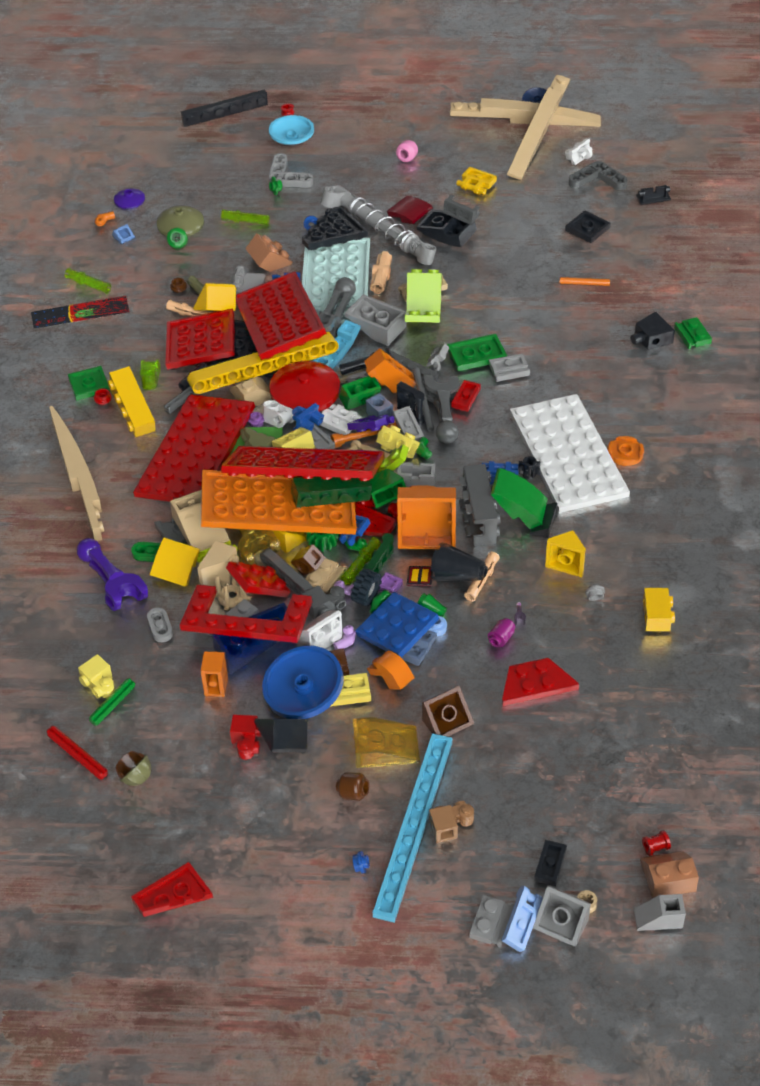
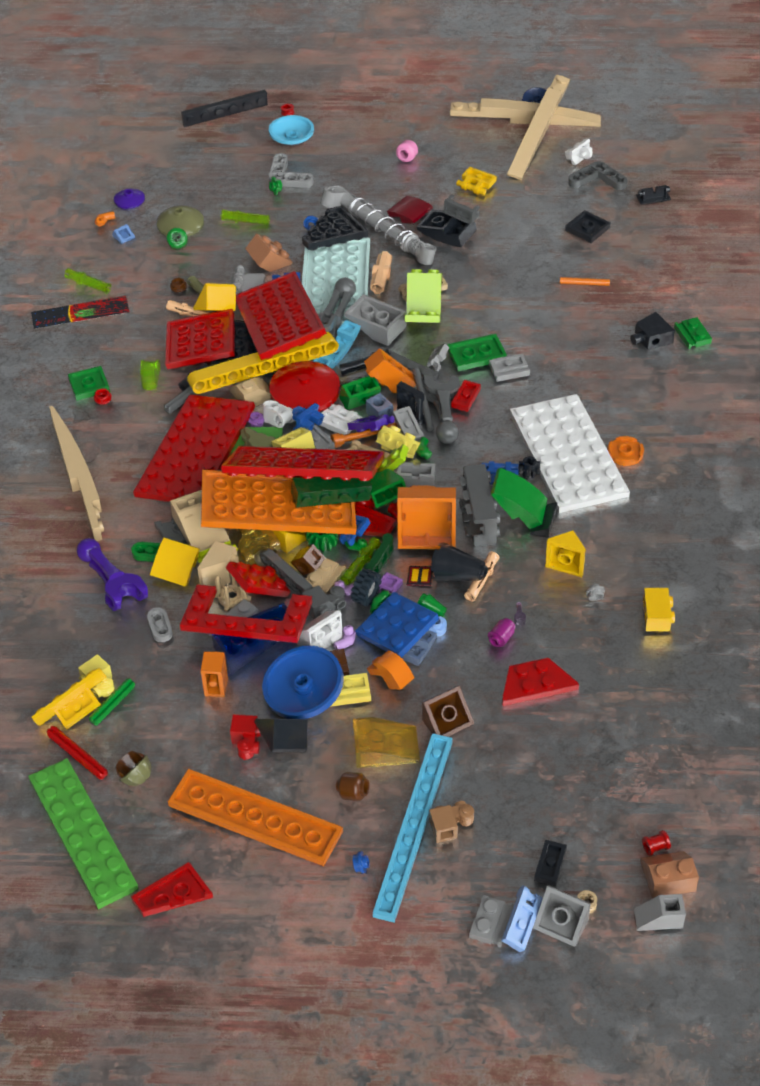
(74, 703): none -> yellow bracket
(83, 833): none -> bright green plate
(131, 402): yellow wedge -> none
(256, 817): none -> orange plate

